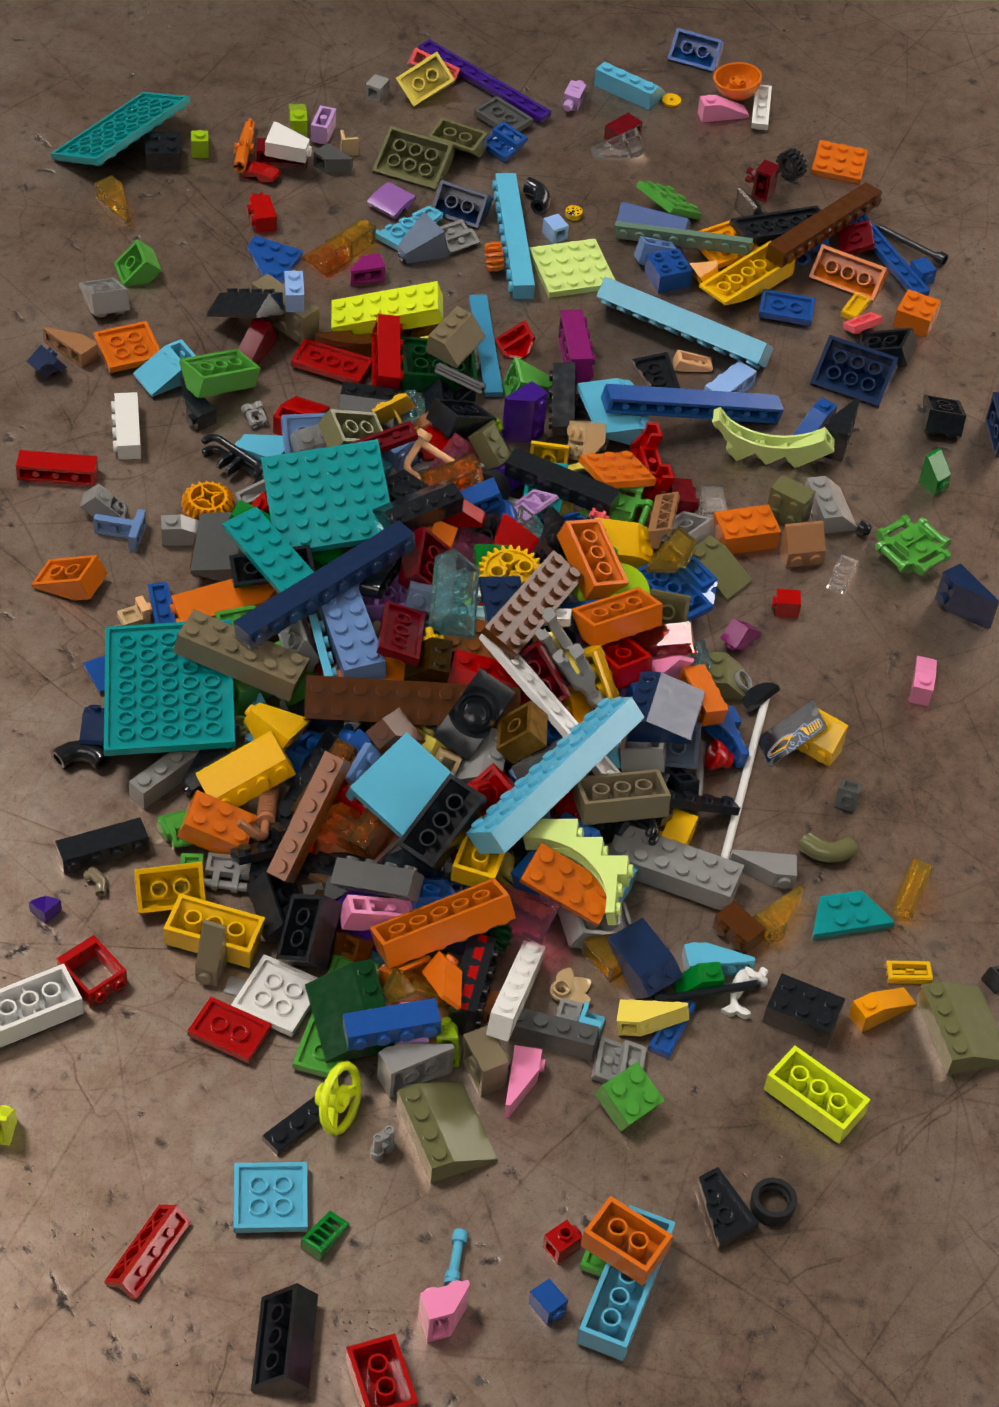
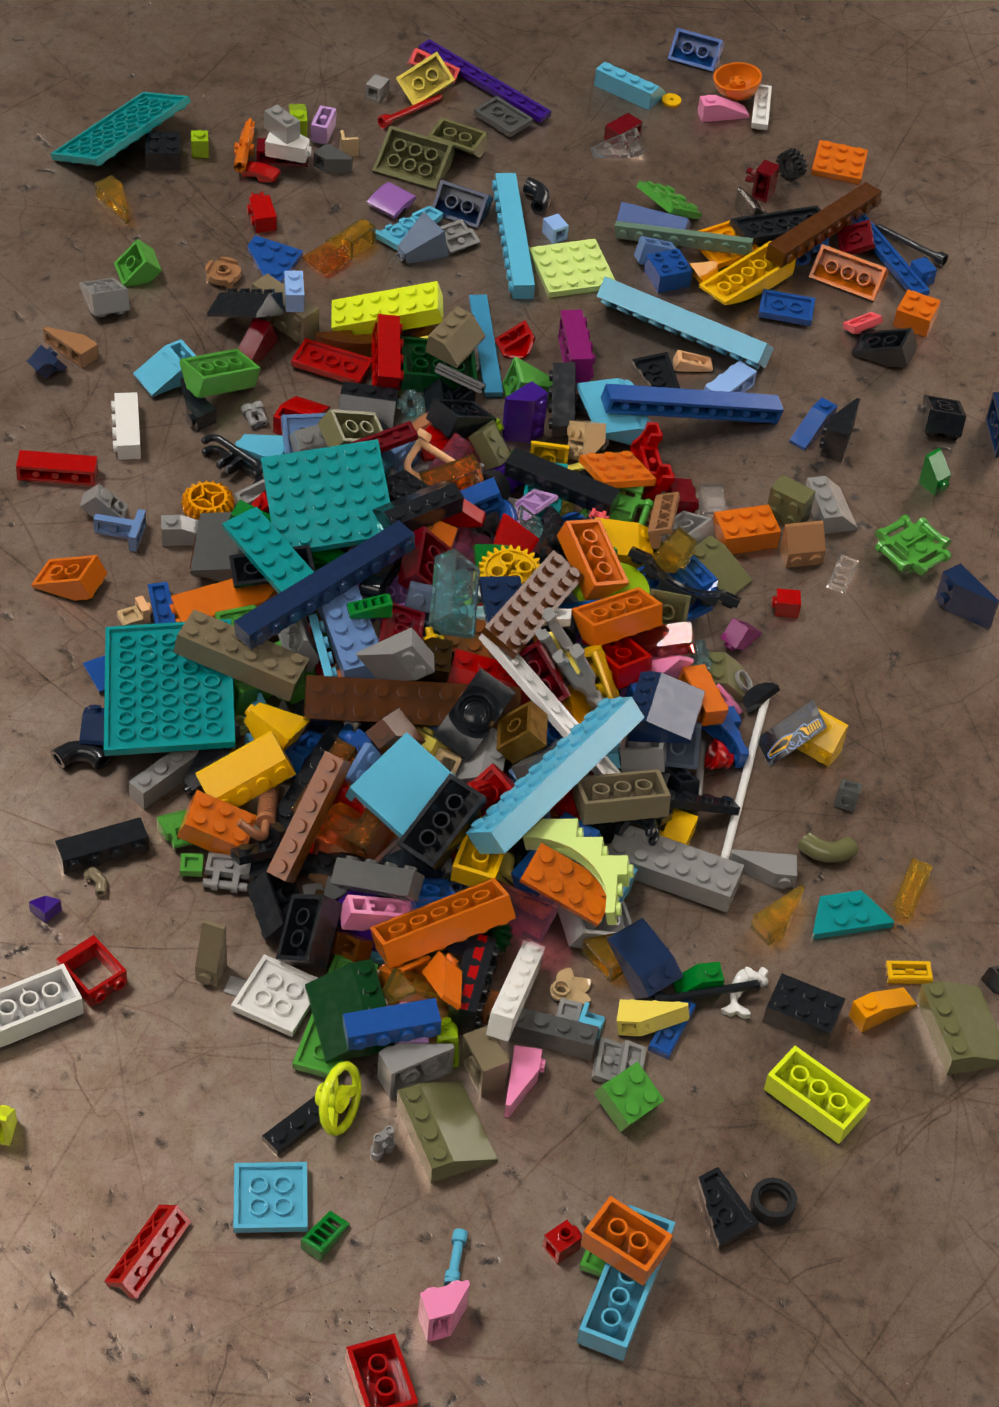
(126, 346): orange plate -> none
(160, 886): yellow slope -> none
(215, 273): none -> medium nougat plate
(229, 1029): red plate -> none
(242, 928): yellow slope -> none
(282, 124): none -> light grey brick
(285, 1341): black slope -> none
(367, 270): magenta slope -> none
(372, 607): none -> green slope
(386, 120): none -> red piece
(394, 408): yellow plate -> none
(399, 657): none -> light grey slope
(494, 256): orange gear -> none
(505, 142): blue slope -> none
(548, 1302): blue brick -> none
(573, 212): yellow tile -> none
(574, 95): lavender piece -> none
(667, 583): none -> black piece
(729, 699): none -> bright pink tile
(730, 960): medium azure slope -> none
(739, 928): reddish brown brick -> none
(769, 448): yellowish green arch -> none
(854, 371): dark blue slope -> none
(855, 306): yellow tile -> none
(864, 528): black hinge -> none
(923, 681): bright pink slope -> none

